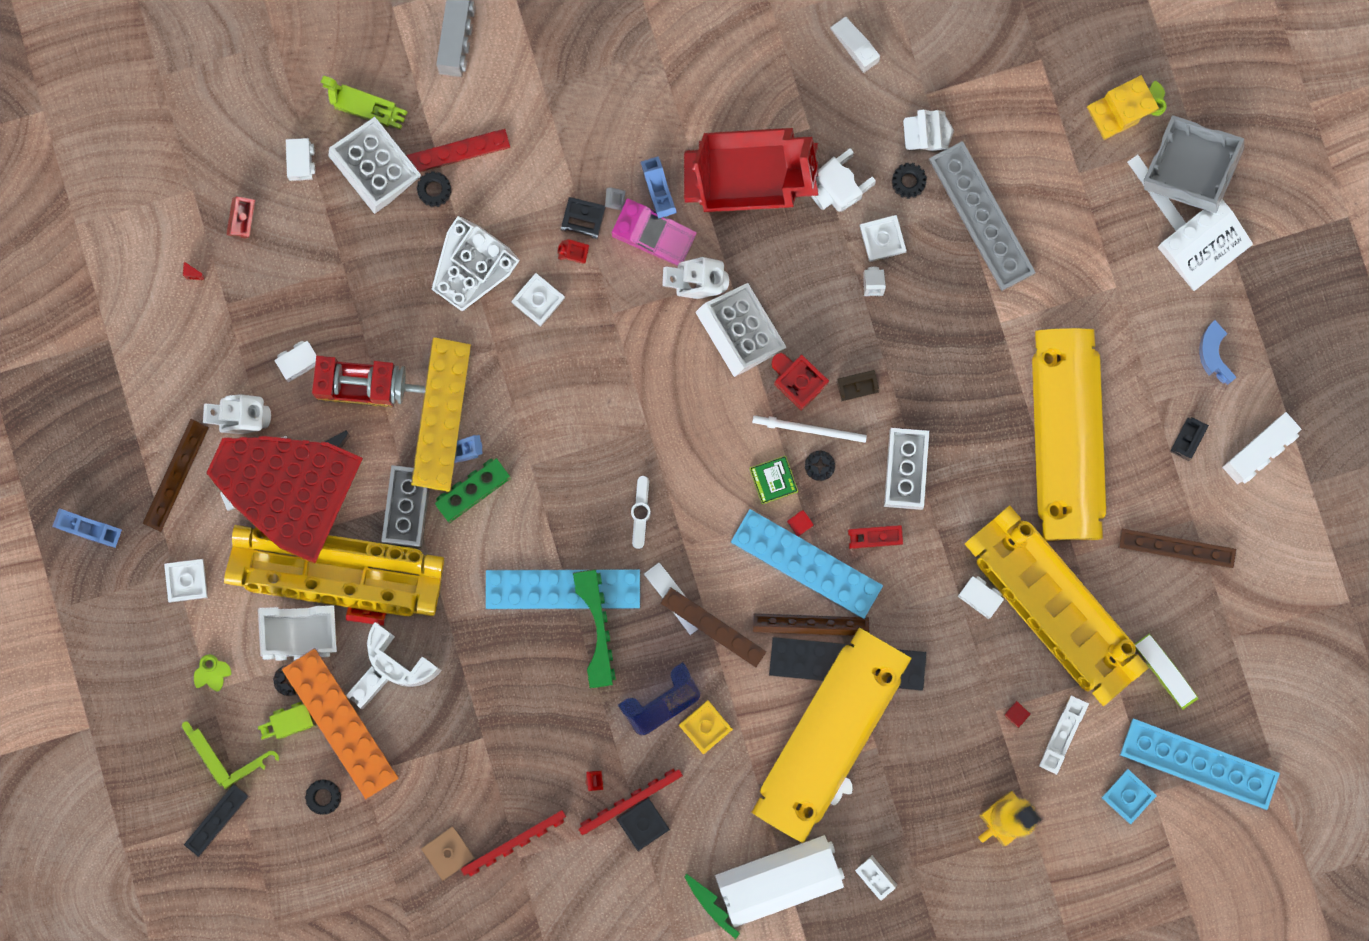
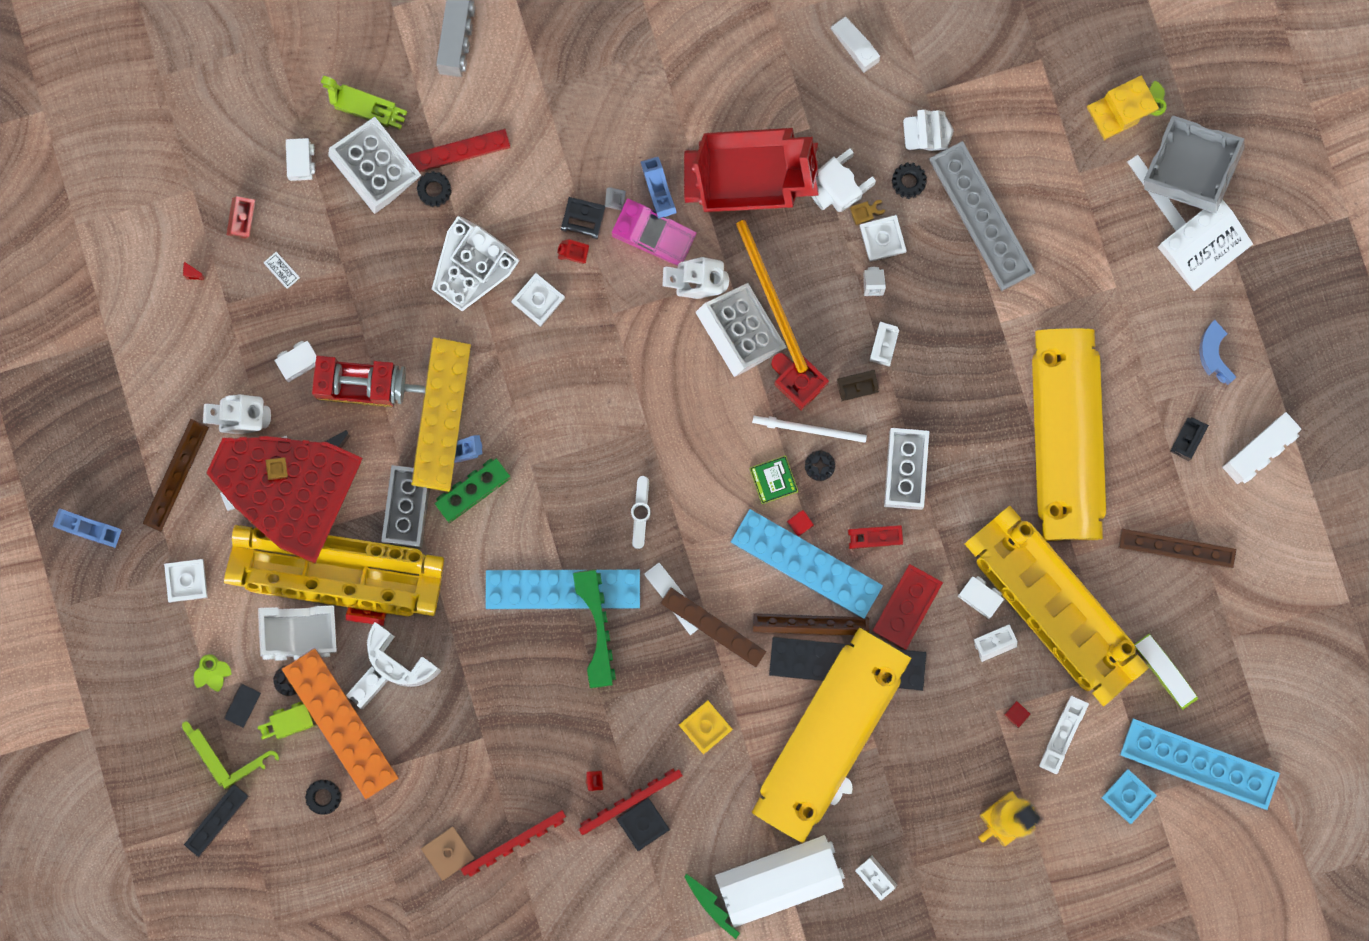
(242, 705): none -> black hinge
(276, 468): none -> pearl gold plate
(281, 270): none -> white sticker
(664, 707): clear blue windscreen -> none
(772, 296): none -> light orange axle
(864, 213): none -> pearl gold plate
(884, 344): none -> white hinge
(907, 606): none -> red plate
(995, 643): none -> white hinge

